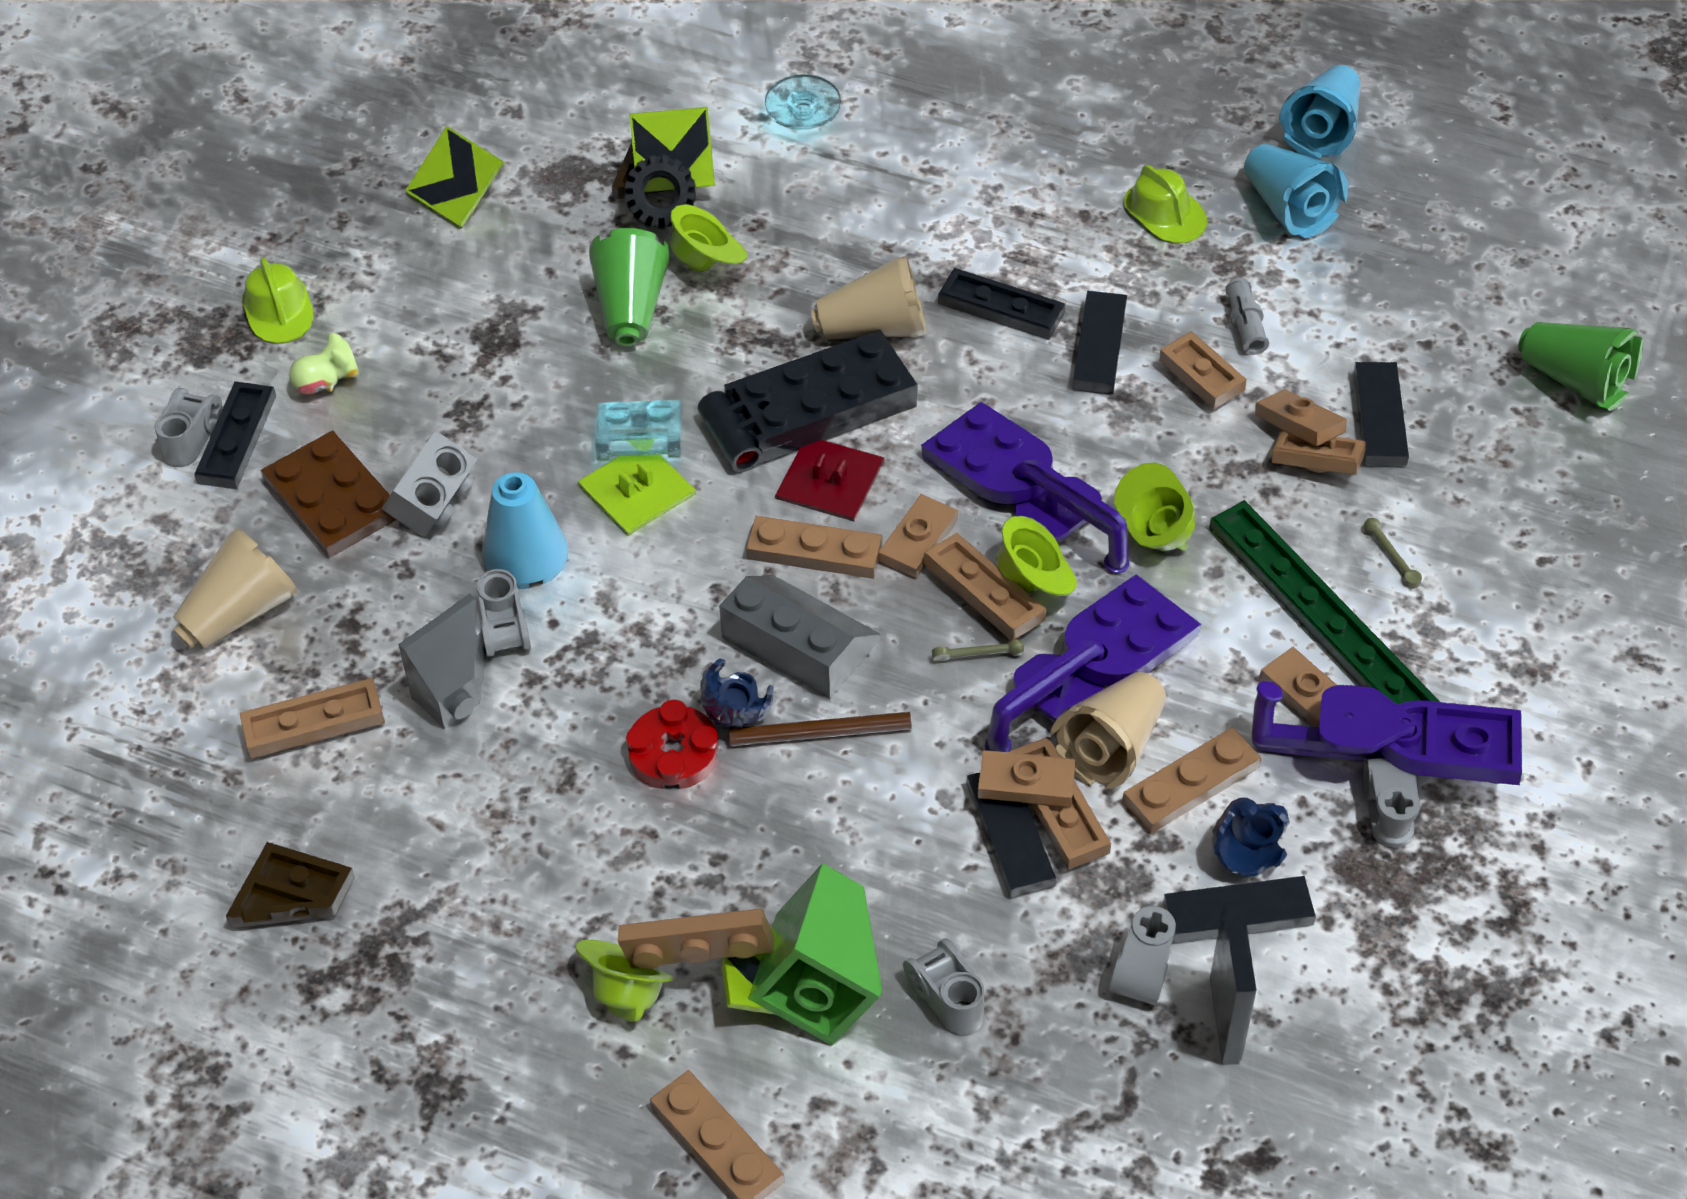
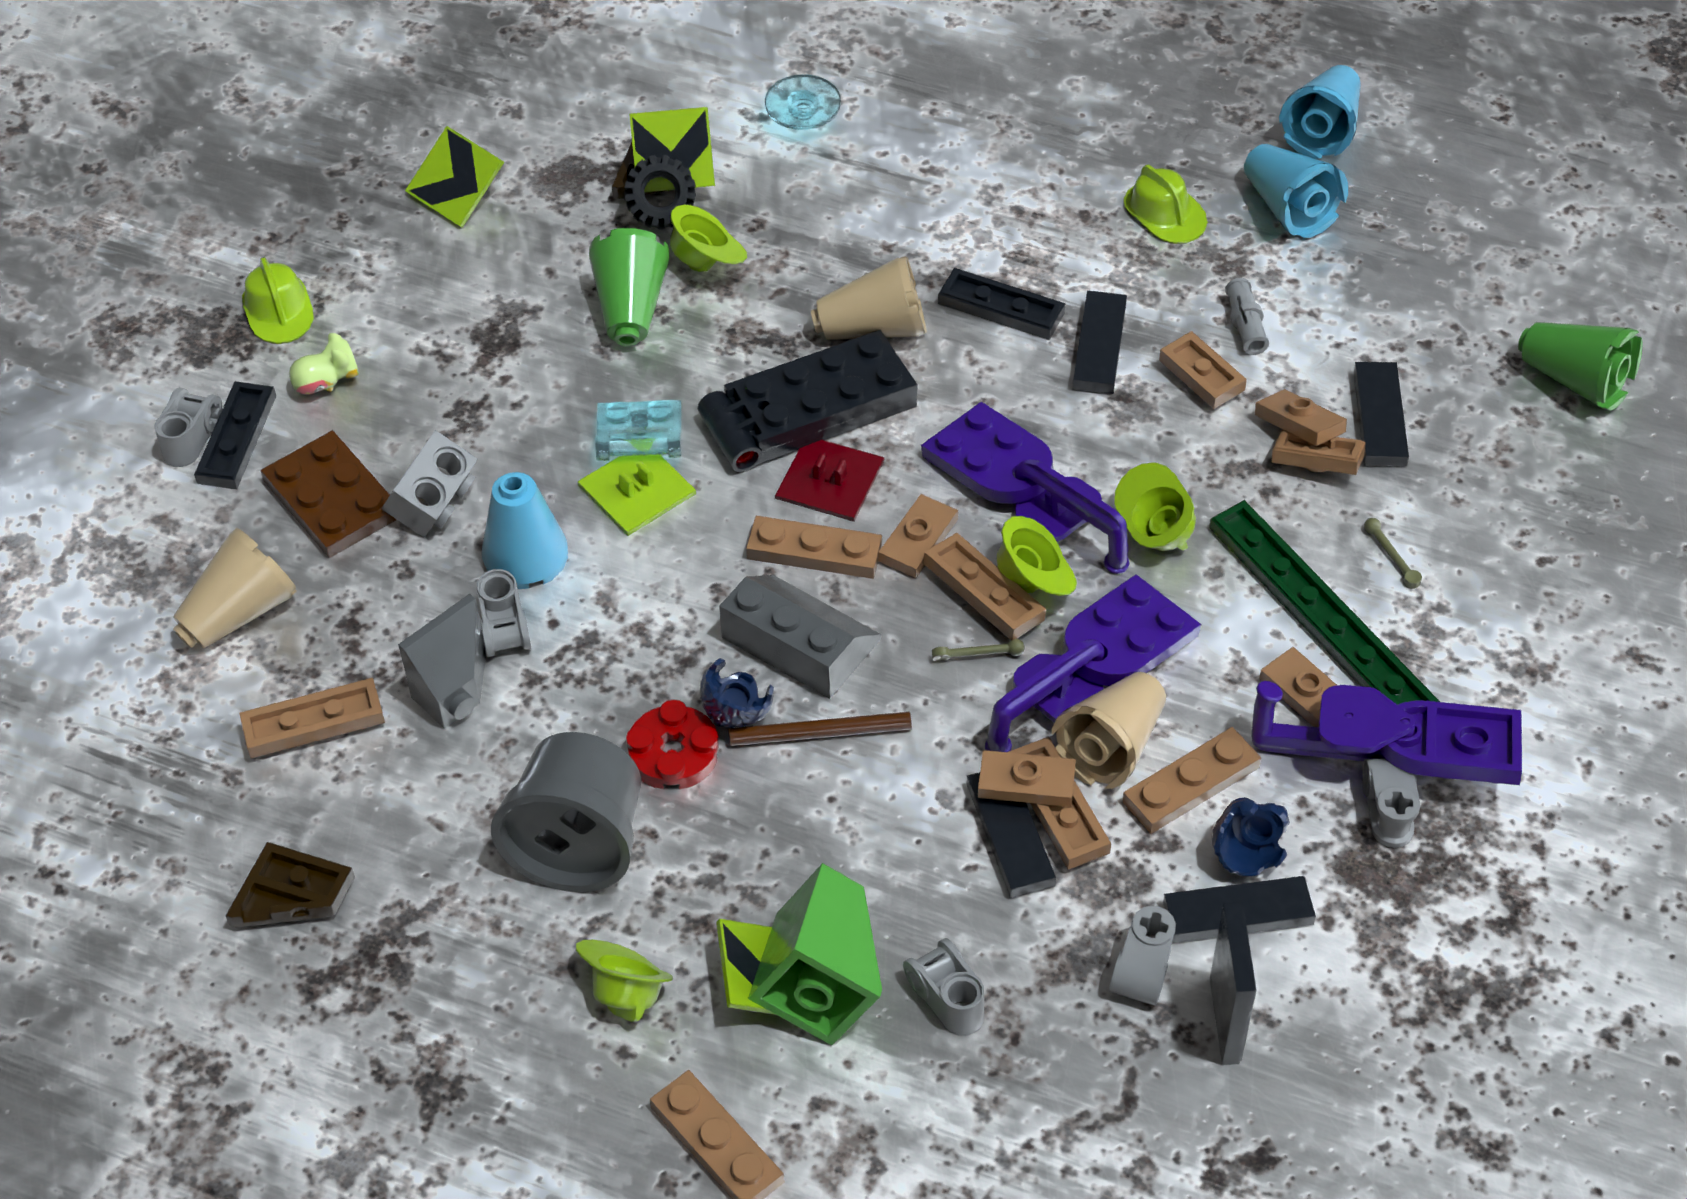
(571, 814): none -> dark grey piece
(696, 938): medium nougat plate -> none

